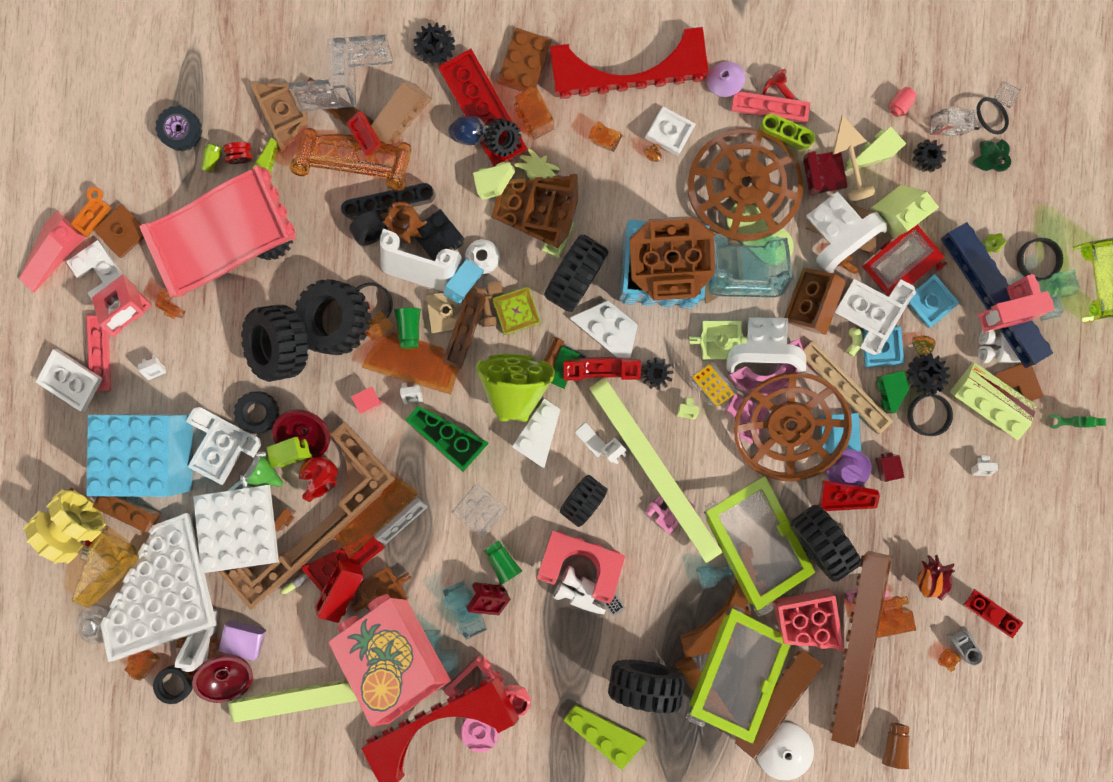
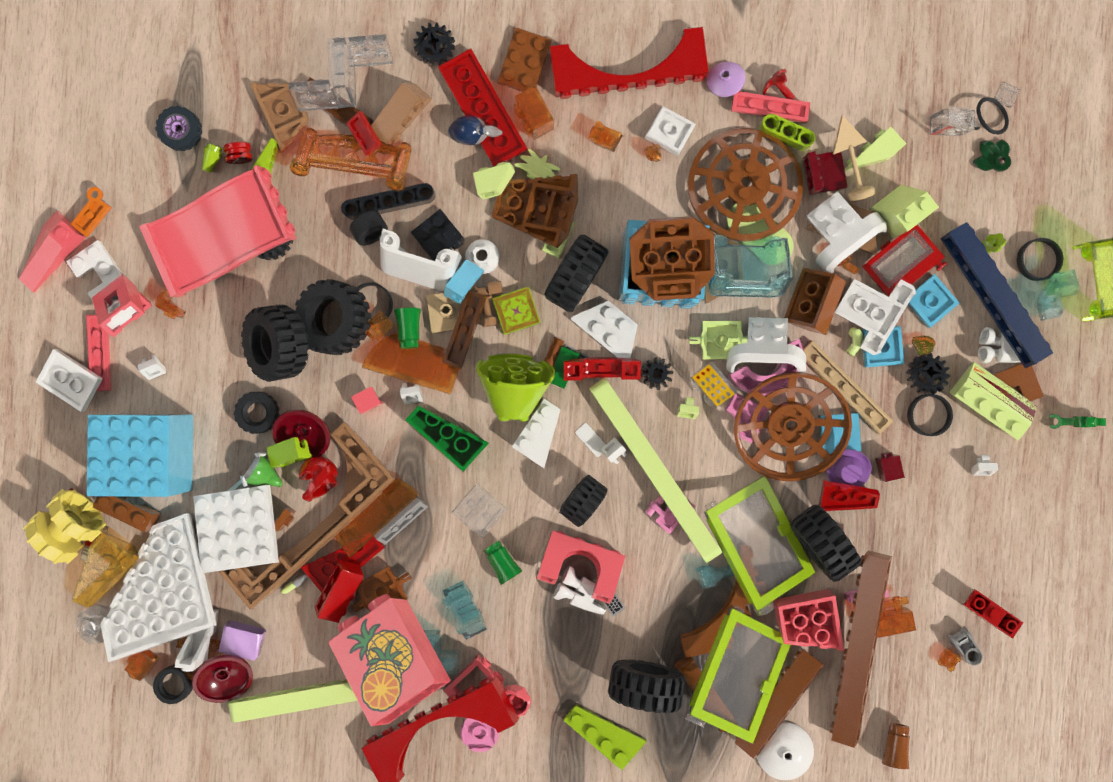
(120, 231): dark orange plate -> none
(220, 445): white piece -> none
(403, 221): dark orange hair -> none
(488, 599): dark red bracket -> none
(493, 135): black tyre -> none
(892, 389): green slope -> none
(902, 101): coral brick -> none
(934, 161): black gear -> none
(935, 579): dark red hair -> none
(1025, 305): coral brick -> none

